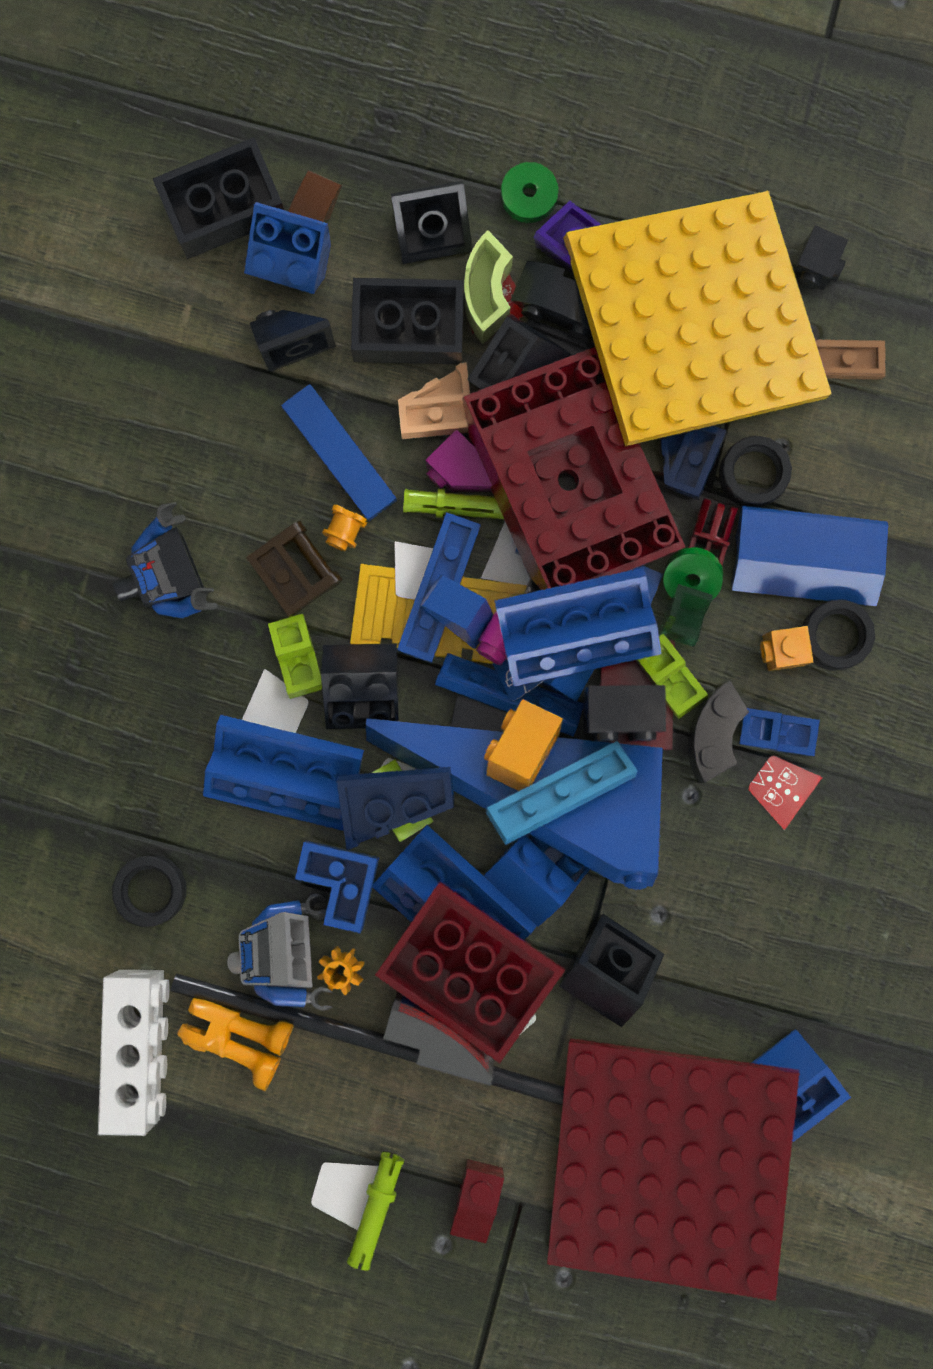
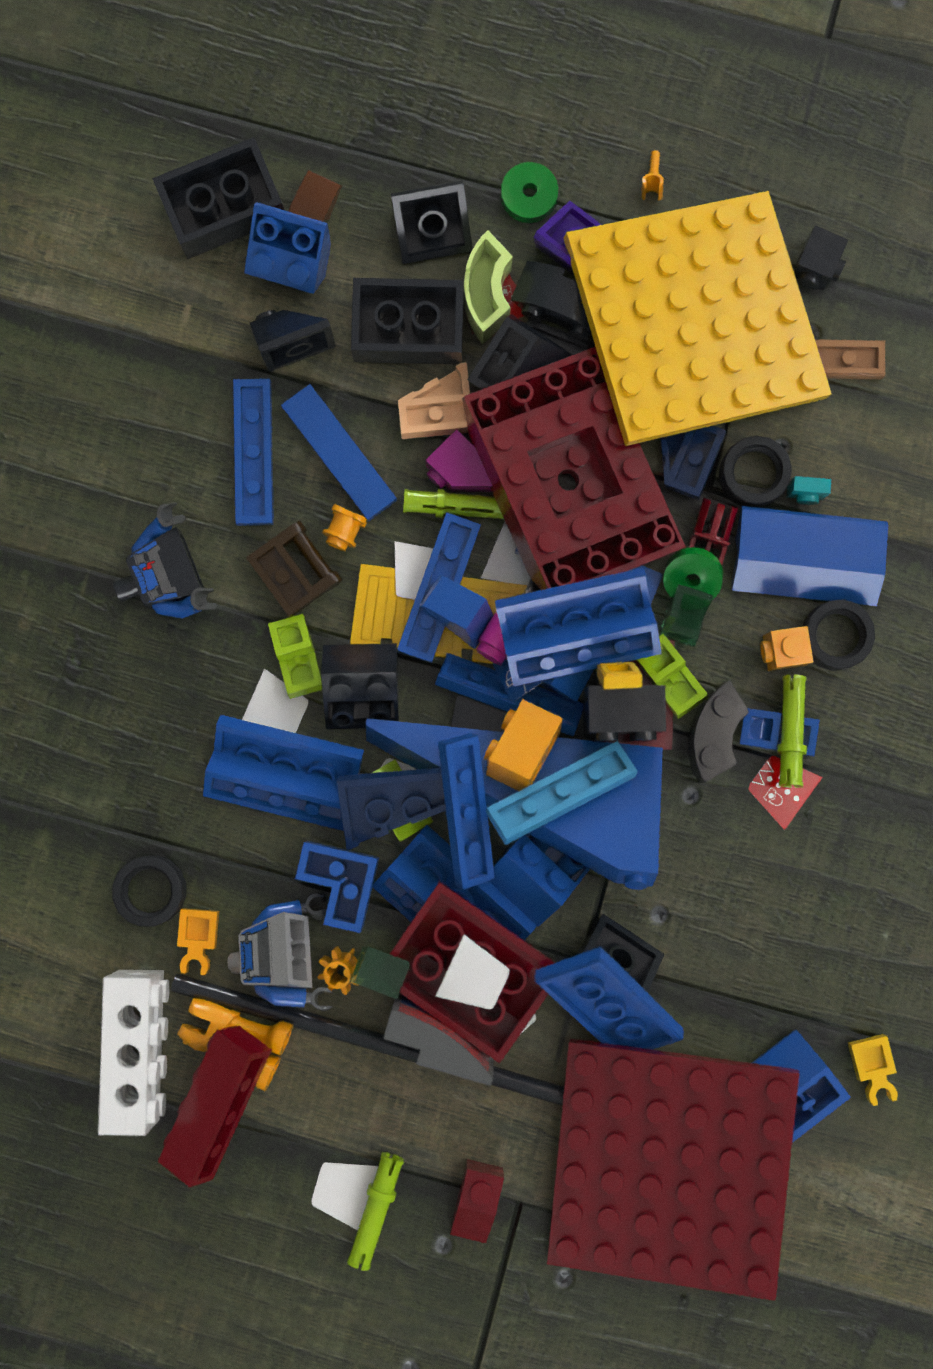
(198, 932): none -> light orange plate
(214, 1105): none -> dark red brick
(253, 452): none -> blue plate
(380, 972): none -> clear green panel
(466, 810): none -> blue plate
(473, 976): none -> white sticker
(608, 1001): none -> blue tile
(619, 675): none -> yellow tile
(653, 180): none -> light orange hand
(792, 732): none -> lime pin
(808, 489): none -> teal plate
(872, 1062): none -> yellow plate

